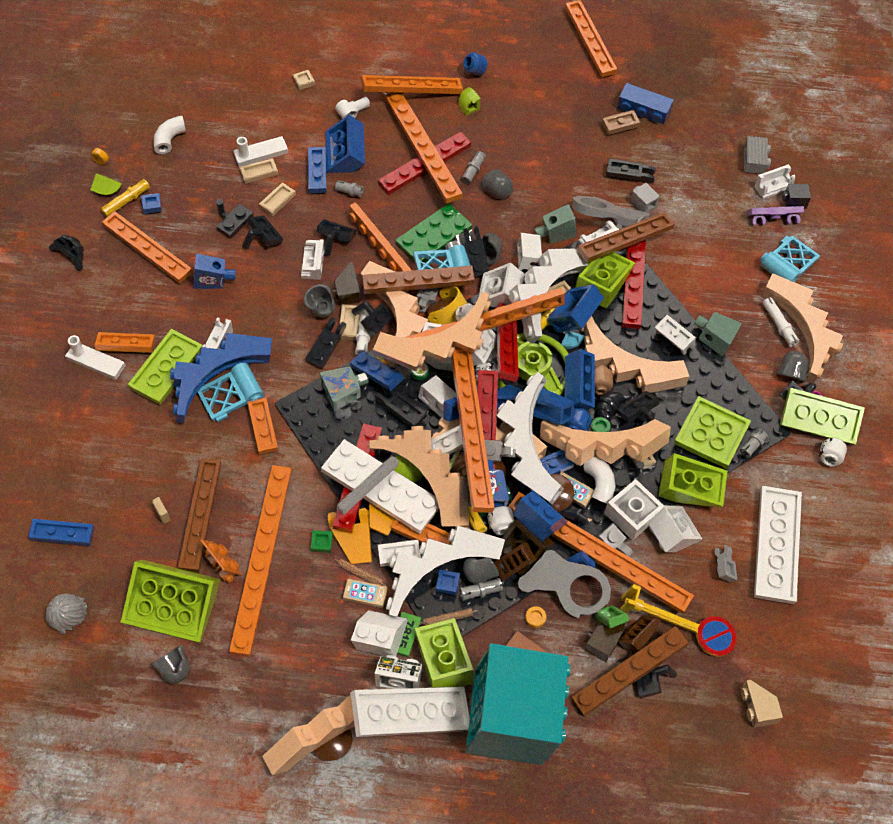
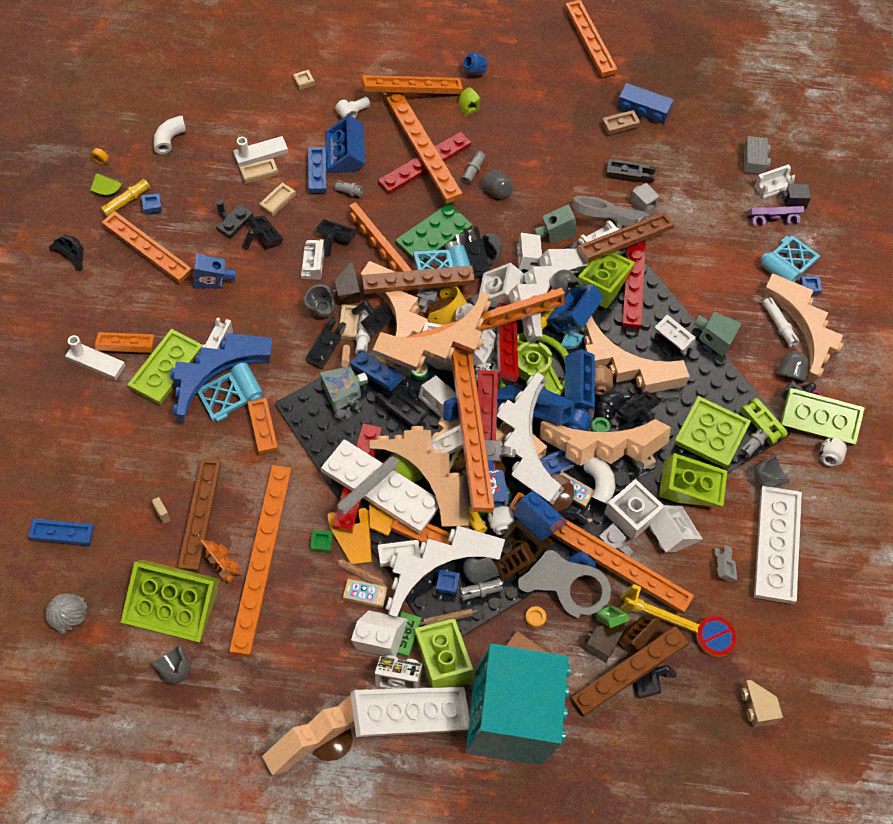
(345, 355): none -> light nougat piece
(564, 279): none -> dark grey hair
(764, 420): none -> lime plate
(770, 473): none -> dark grey hair
(812, 283): none -> plate

